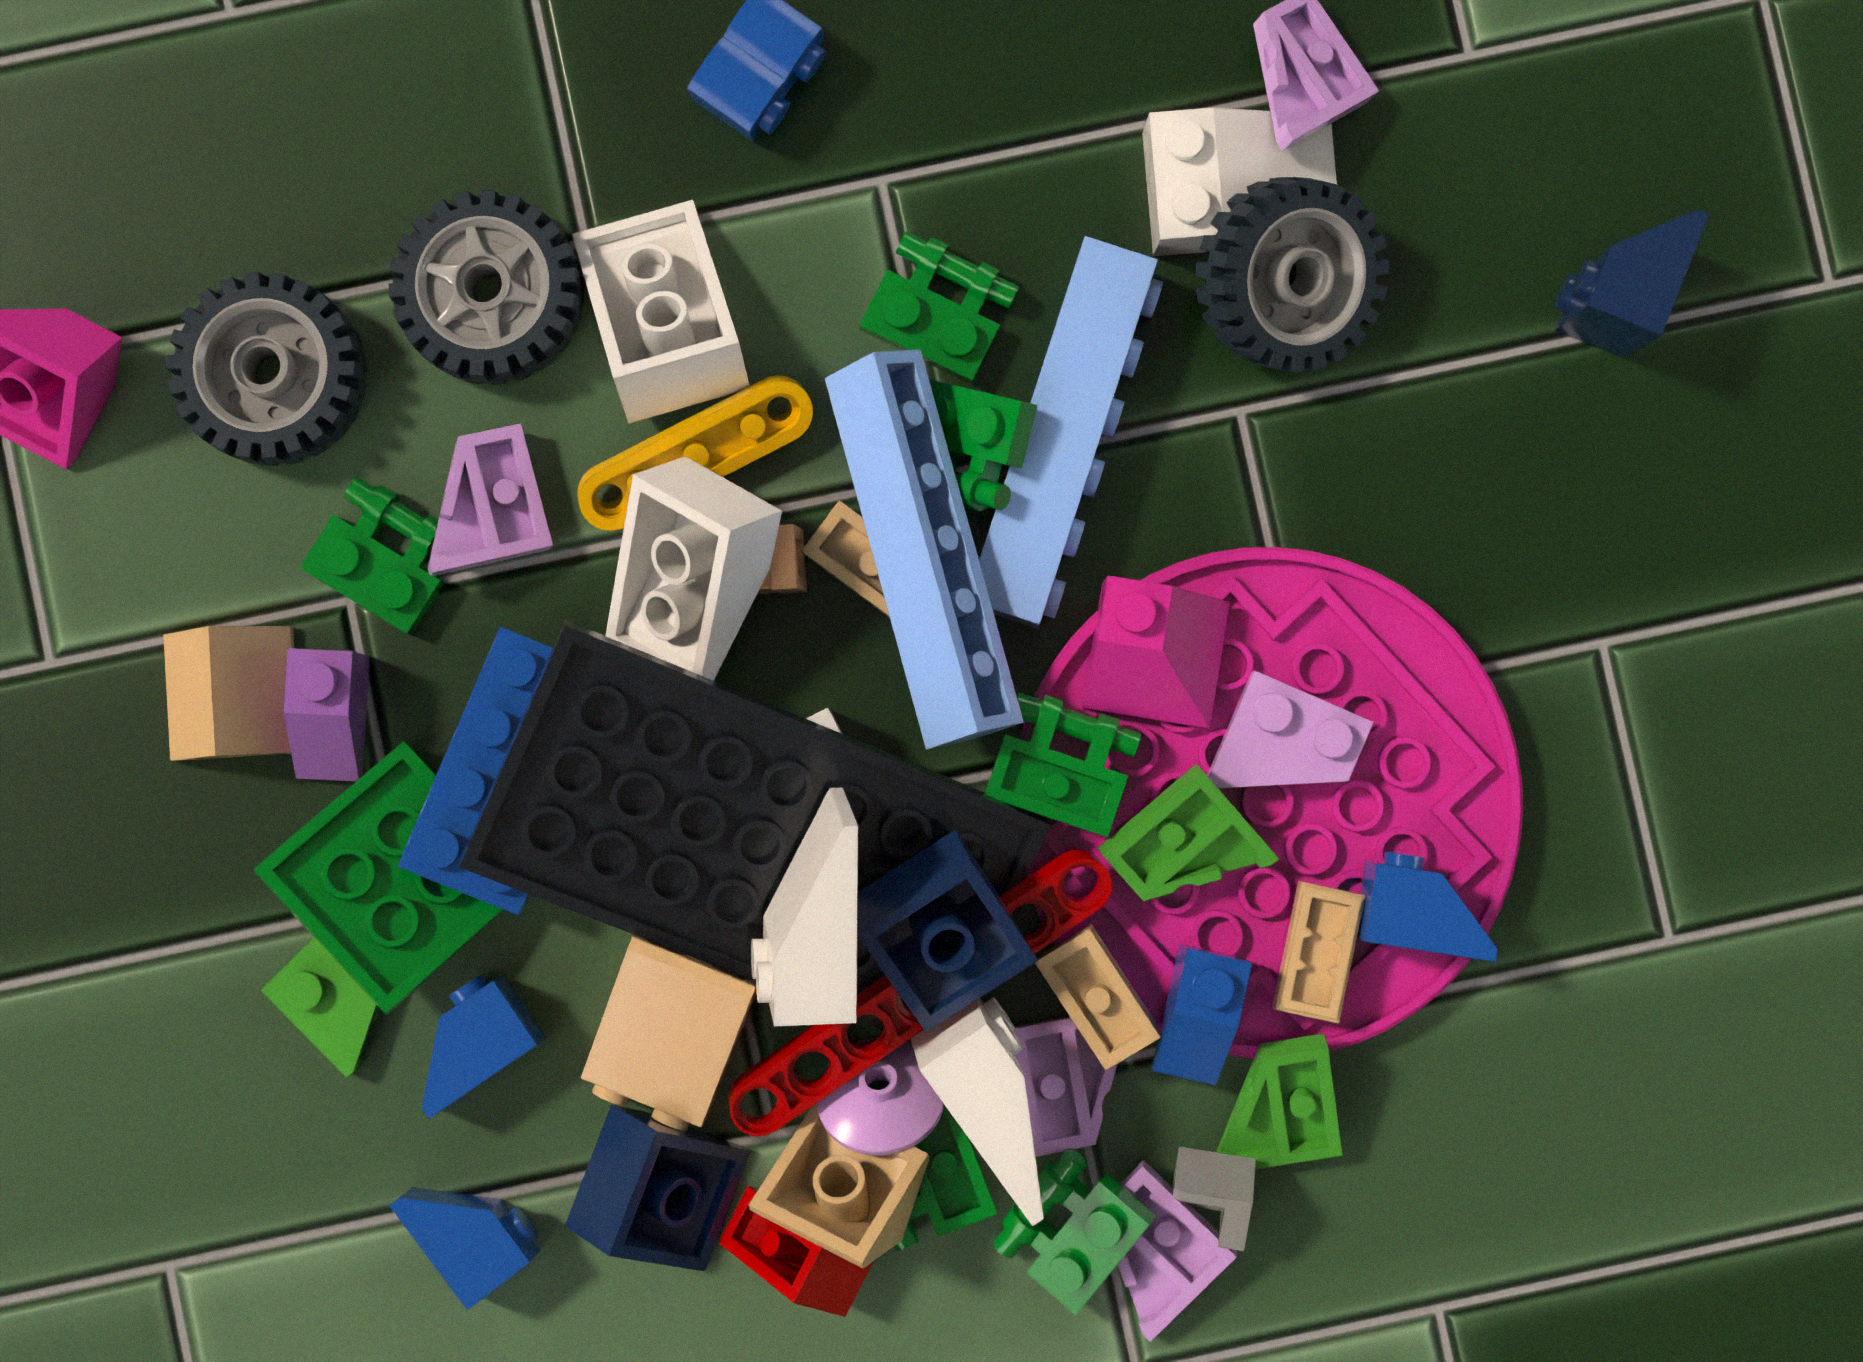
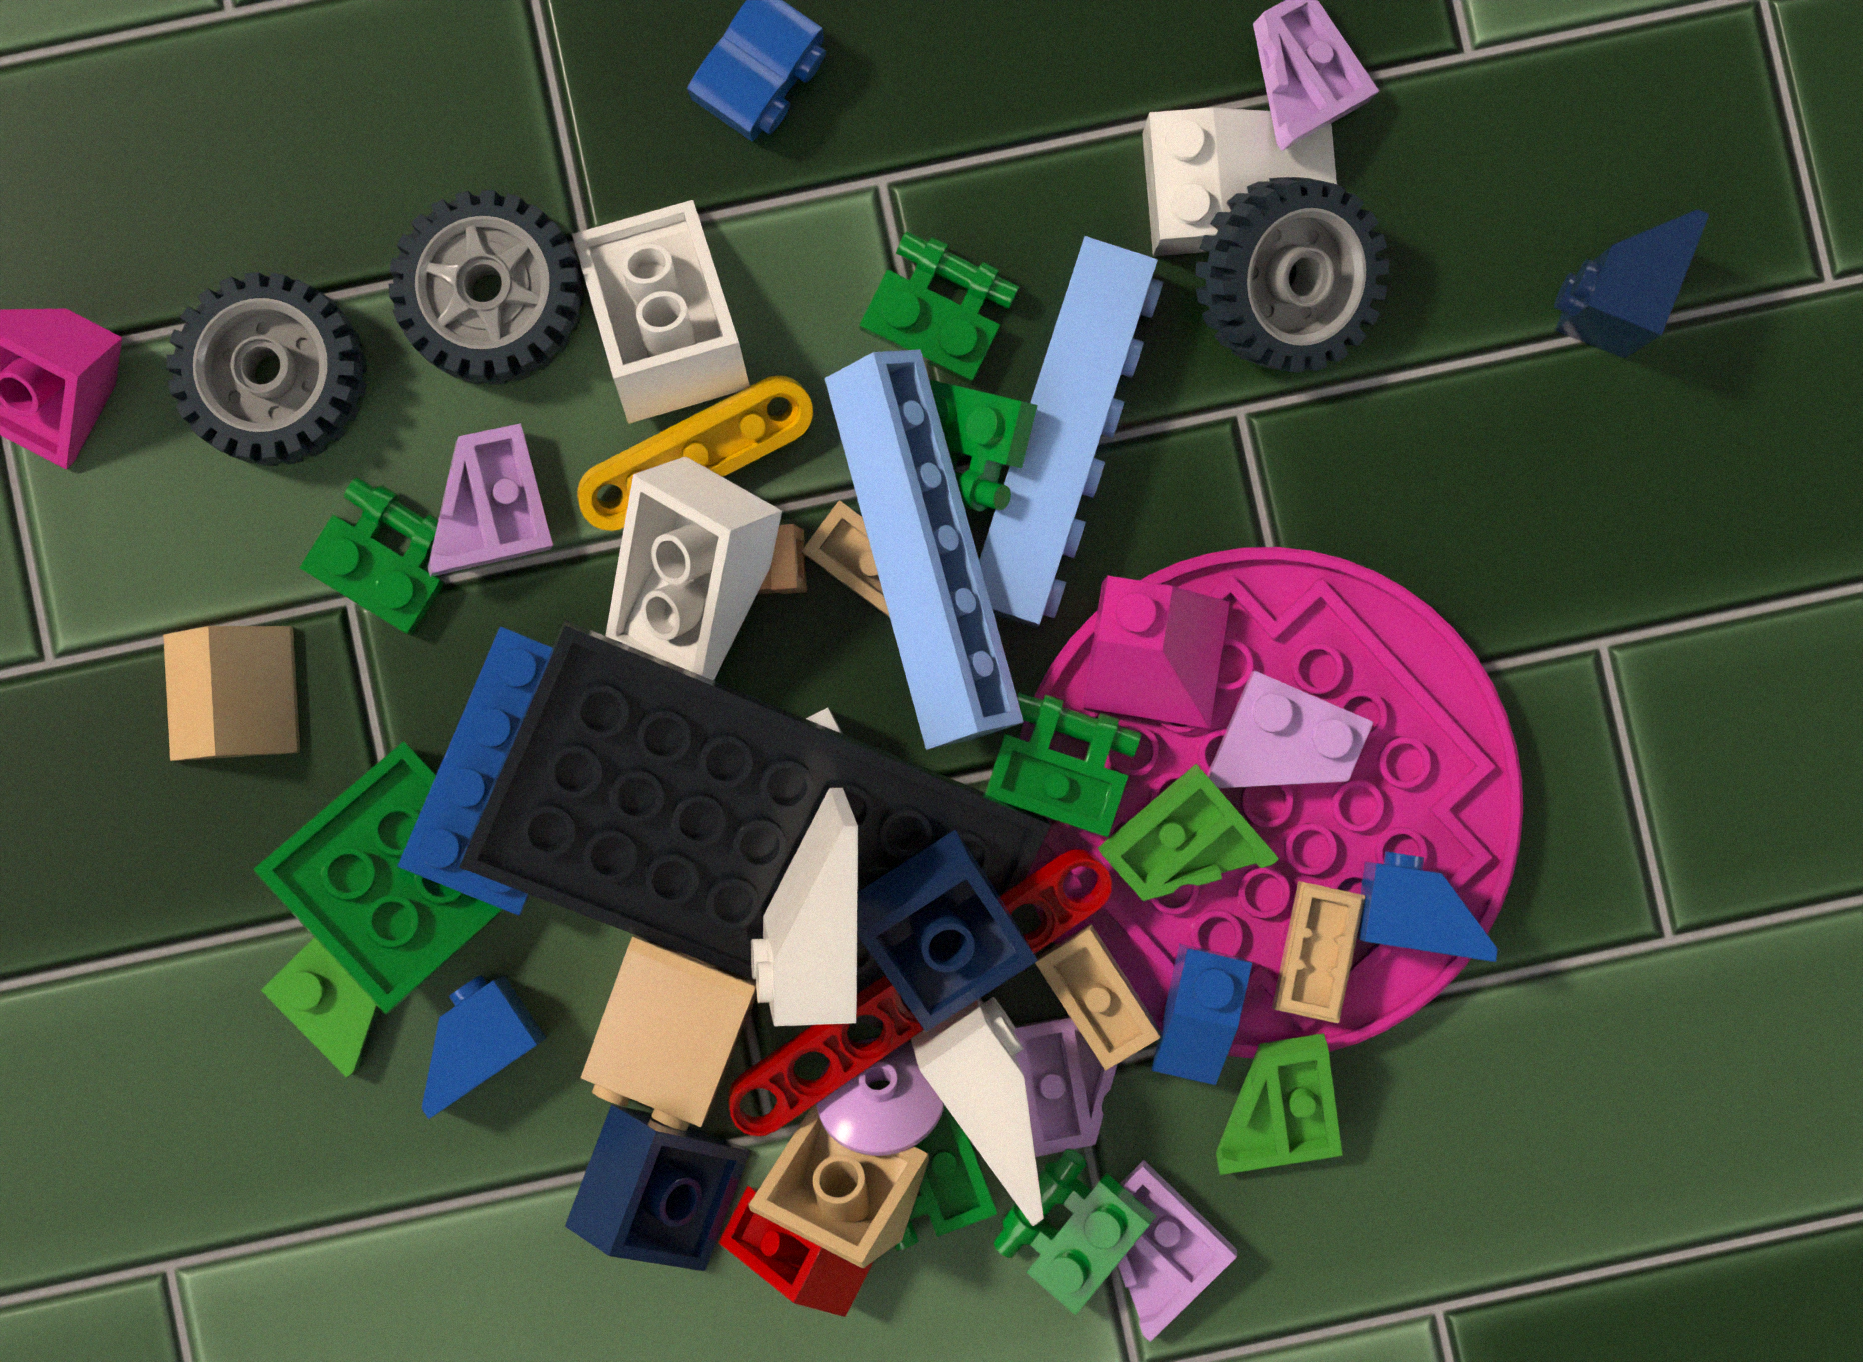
(326, 712): medium lavender slope -> none
(468, 1238): blue slope -> none
(1218, 1184): light grey panel -> none

